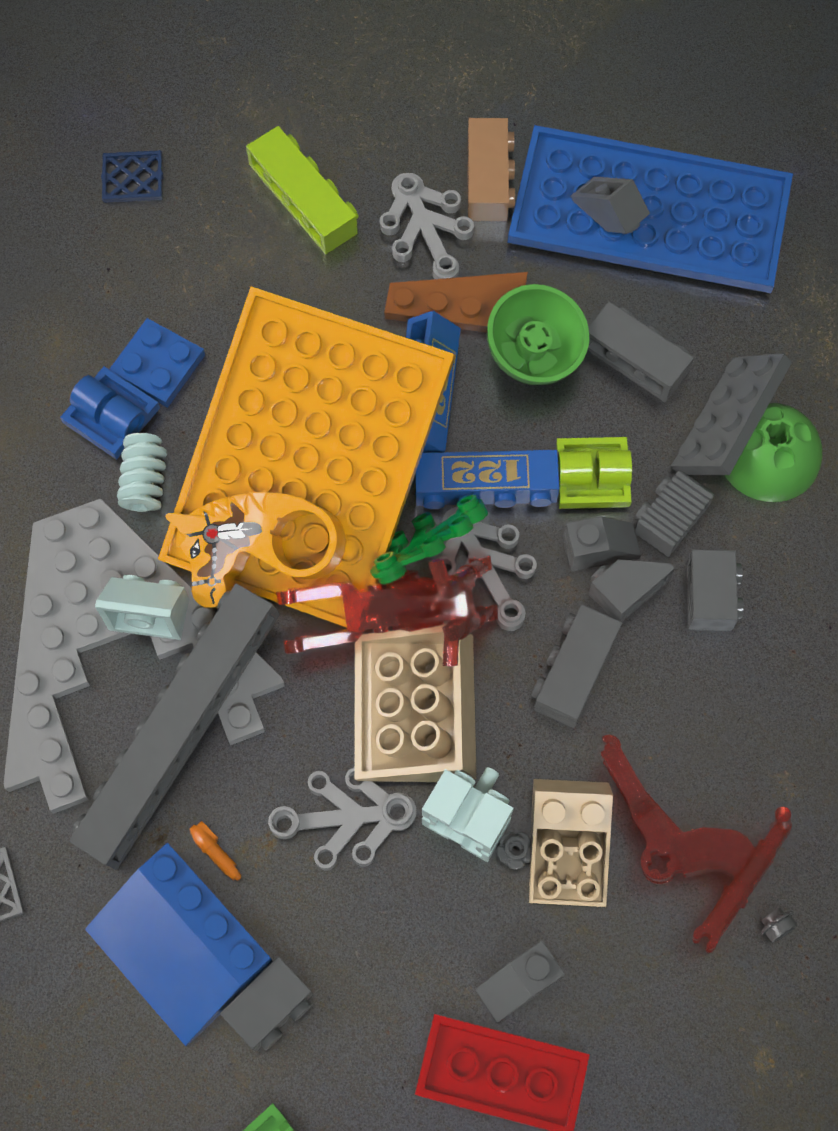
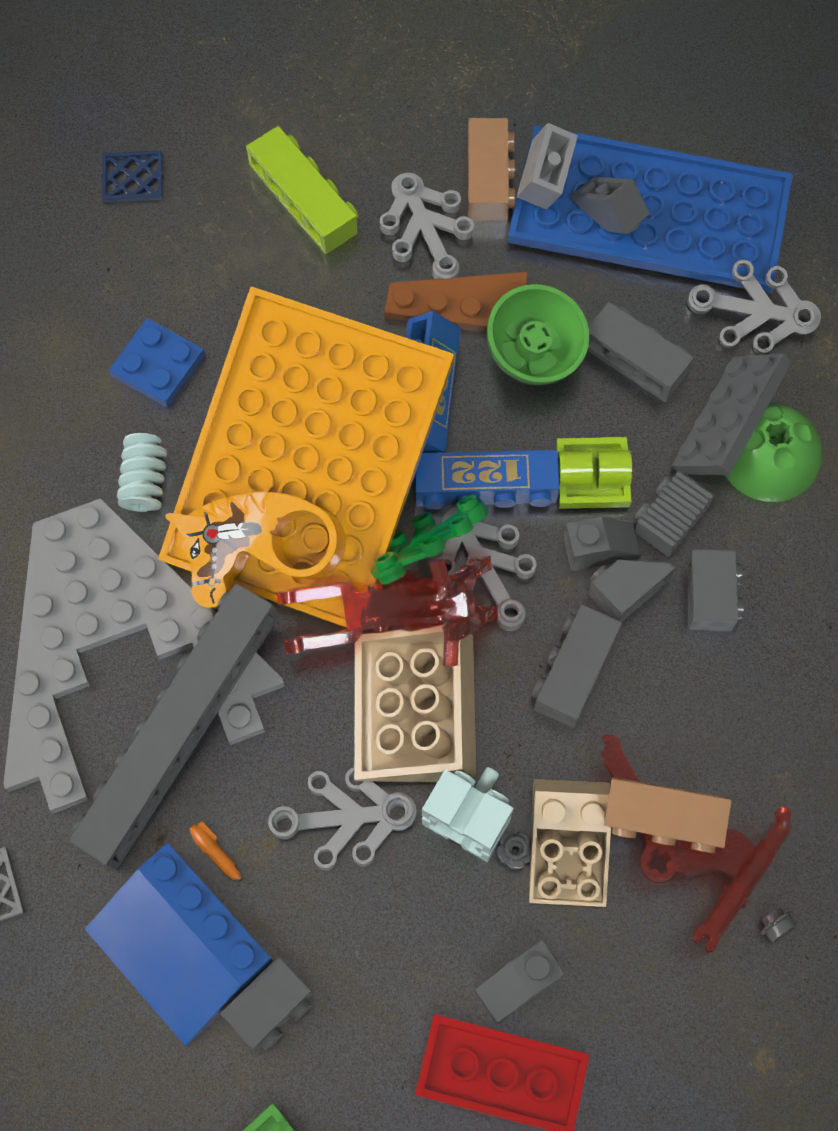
(108, 410): blue plate -> none
(143, 607): light aqua slope -> none
(547, 166): none -> light grey brick
(668, 814): none -> medium nougat brick
(759, 309): none -> light grey plant

